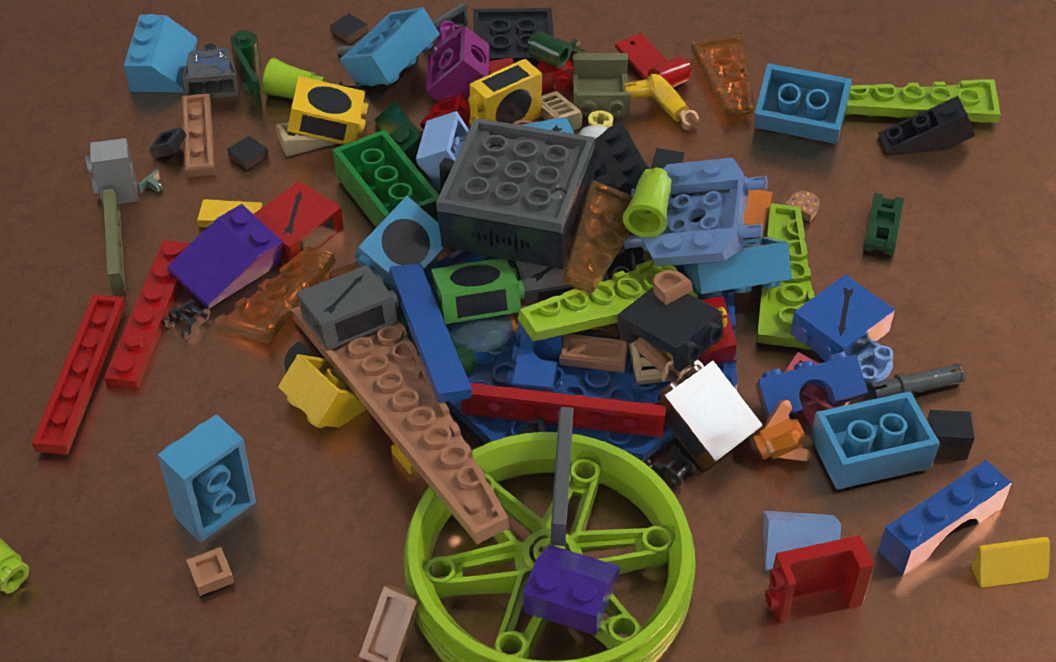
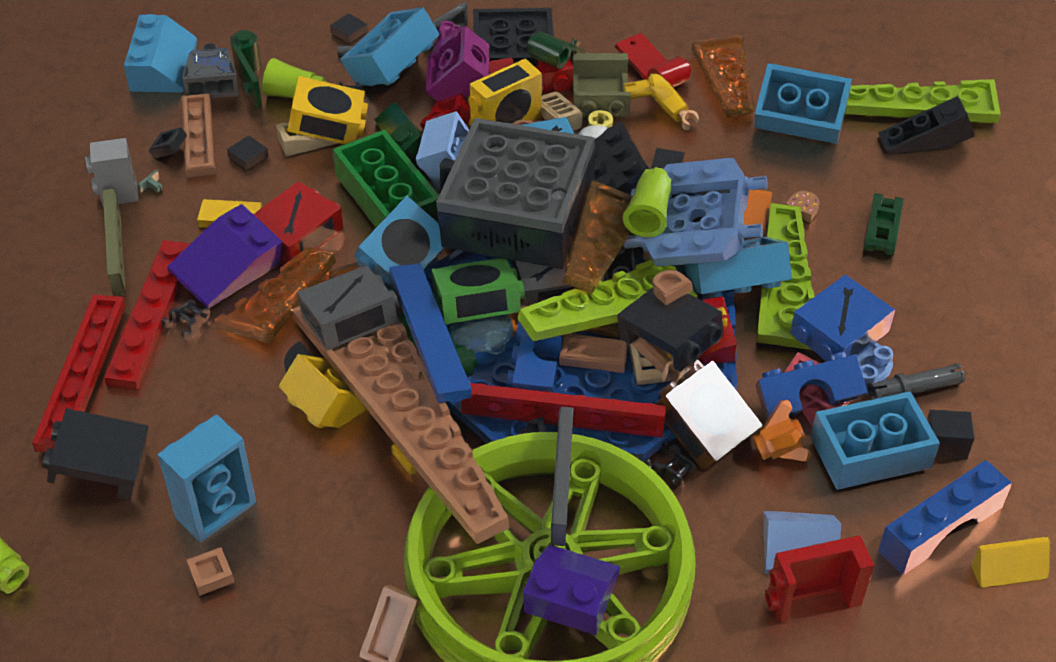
(96, 450): none -> black panel

